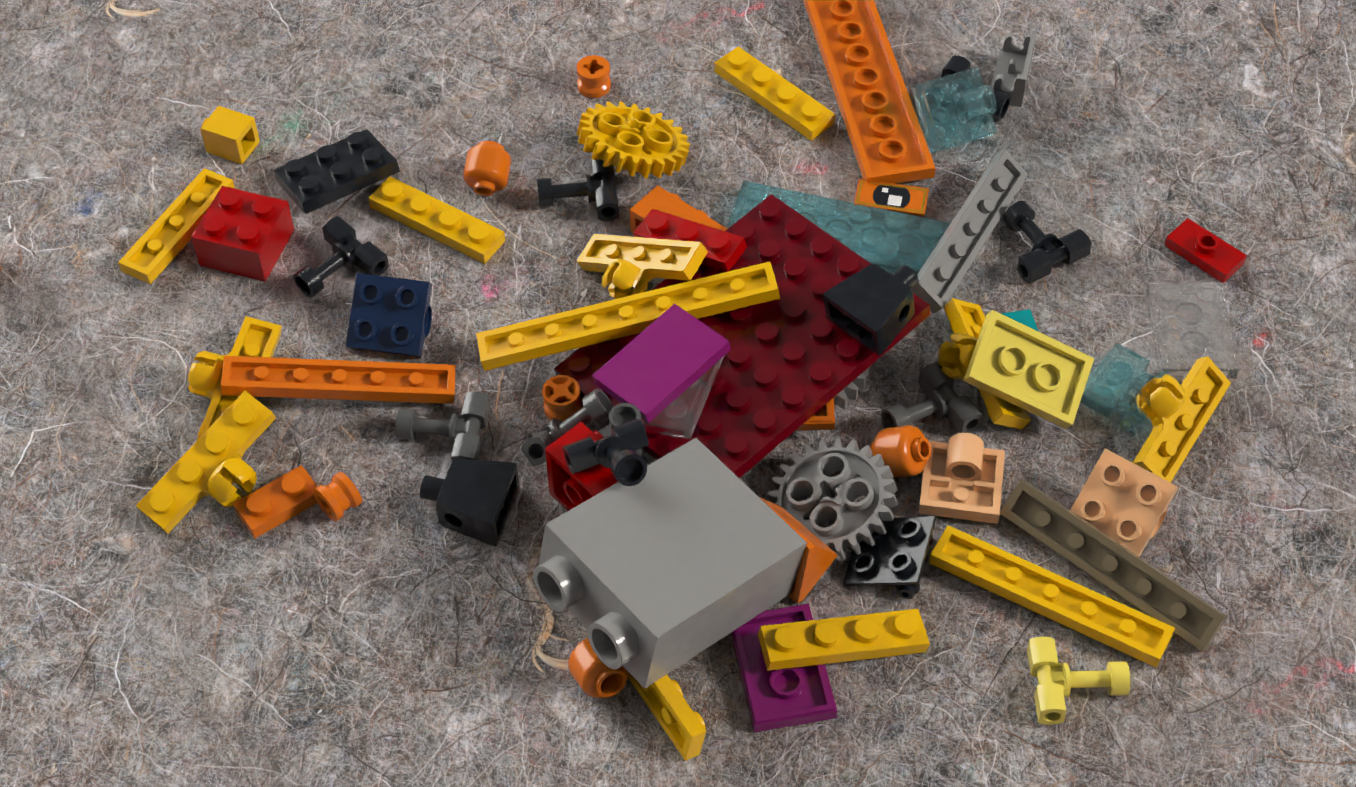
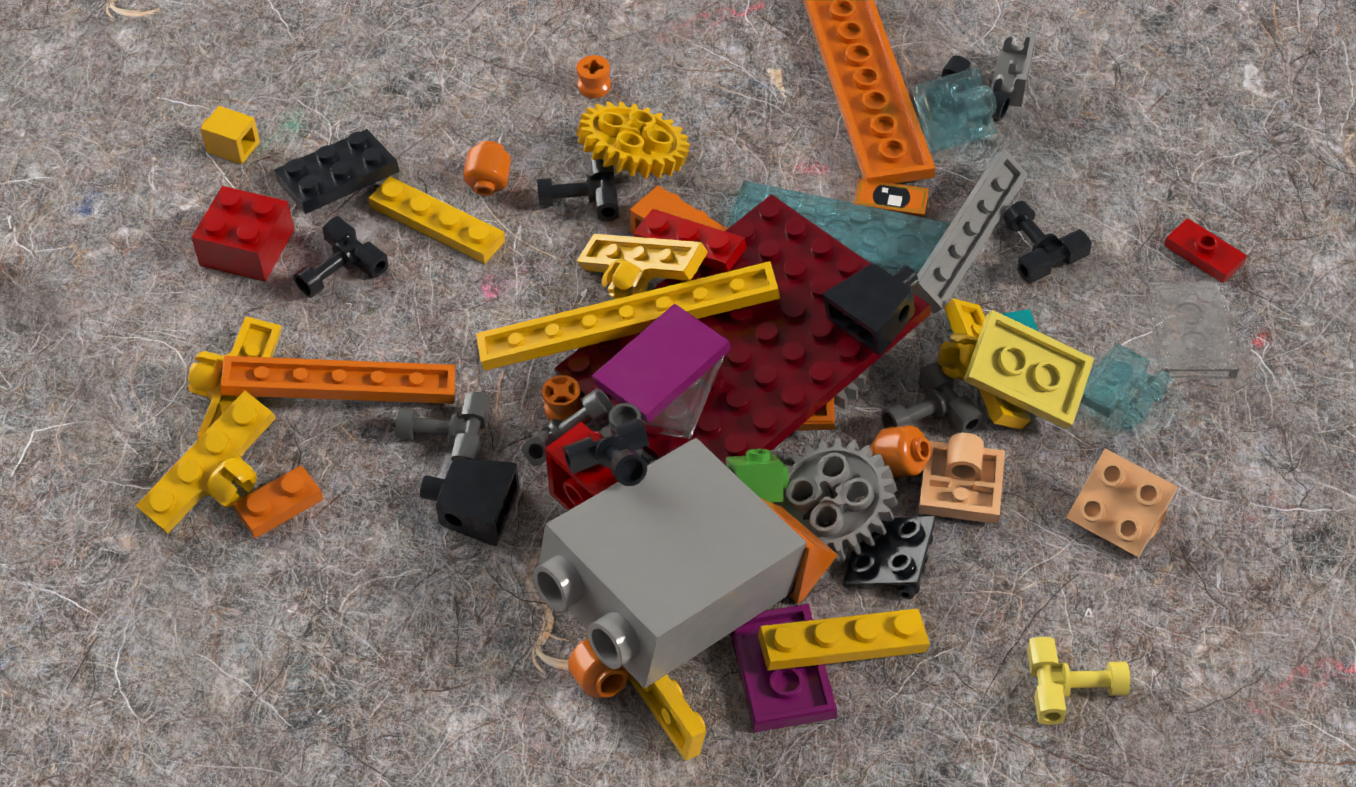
(173, 228): yellow plate -> none
(337, 496): orange wheel -> none
(389, 315): dark blue plate -> none
(761, 473): none -> bright green brick
(775, 93): yellow plate -> none
(1052, 596): yellow plate -> none
(1113, 565): dark tan plate -> none
(1178, 415): yellow plate -> none

